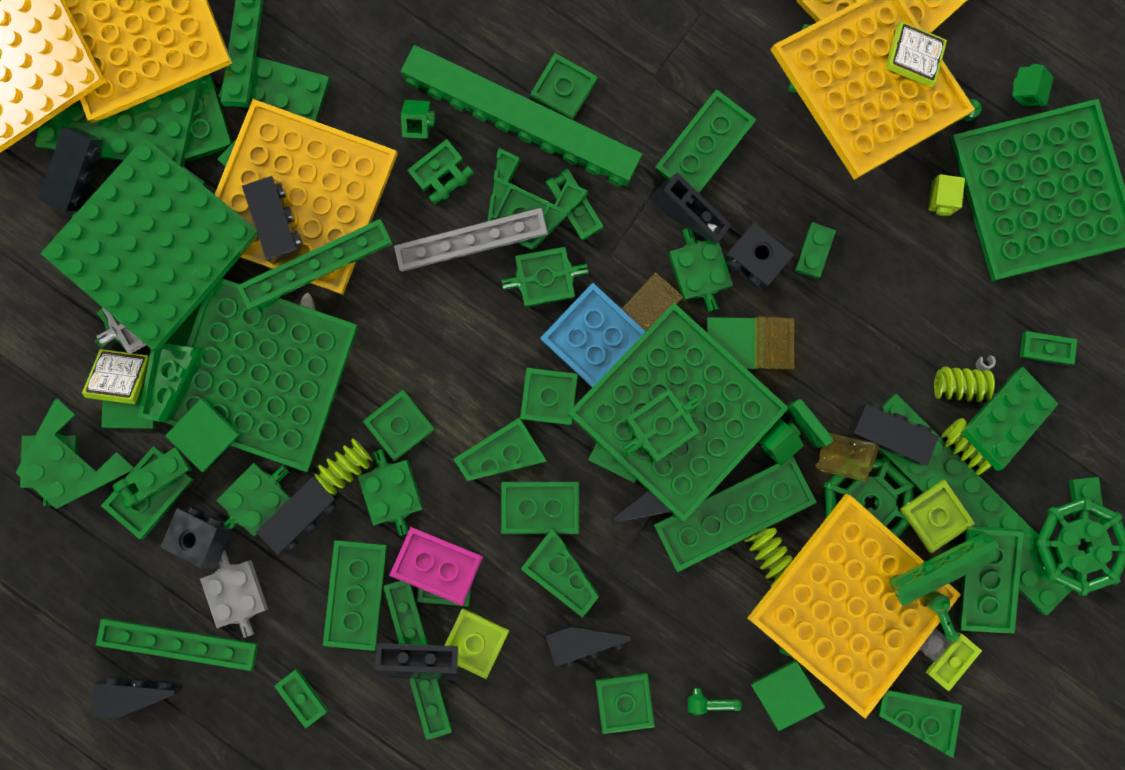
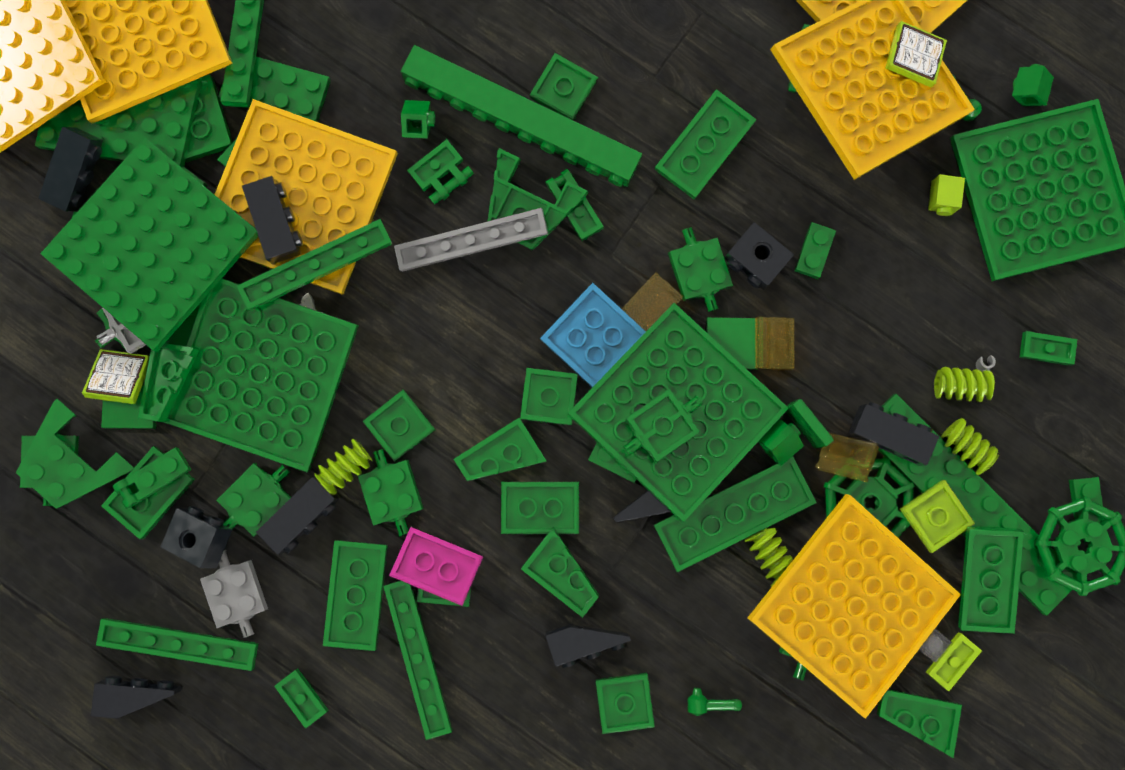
(202, 435): green tile -> none
(416, 661): black brick -> none
(477, 642): lime tile -> none
(544, 276): green plate -> none
(686, 206): black slope -> none
(788, 695): green tile -> none
(941, 604): green piece -> none
(944, 568): green fence -> none
(1009, 418): green plate -> none

